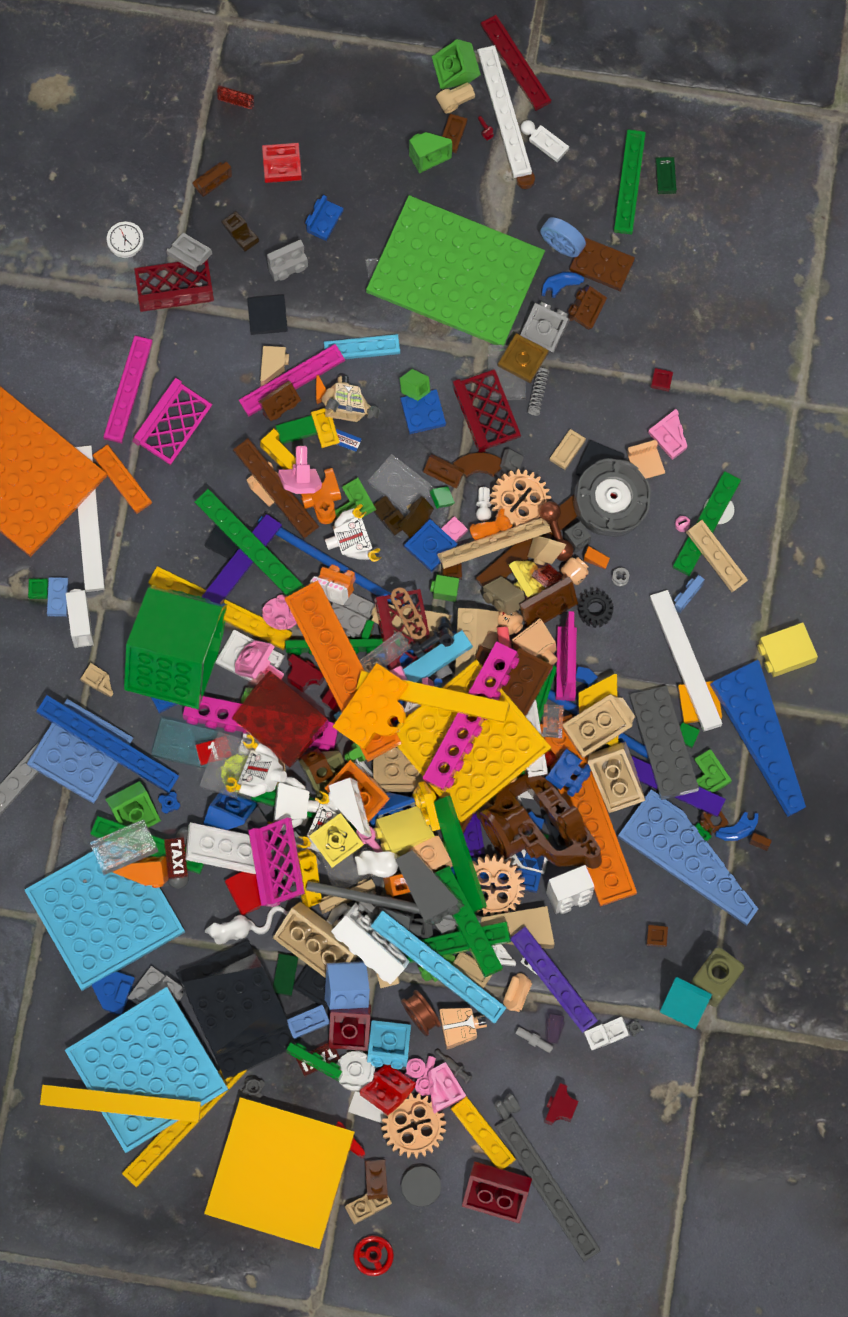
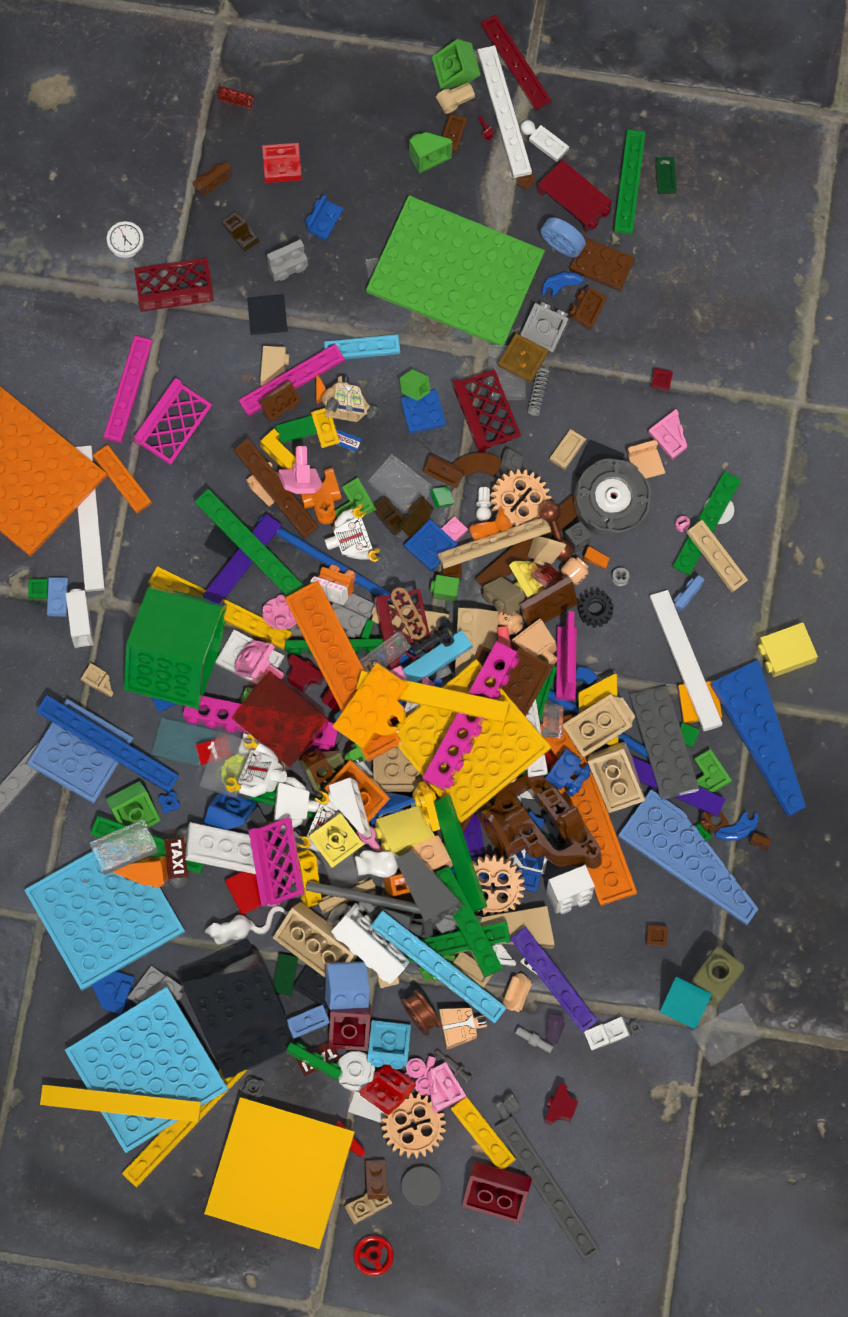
(189, 251): light grey plate -> none
(576, 195): none -> dark red panel
(726, 1034): none -> clear plate

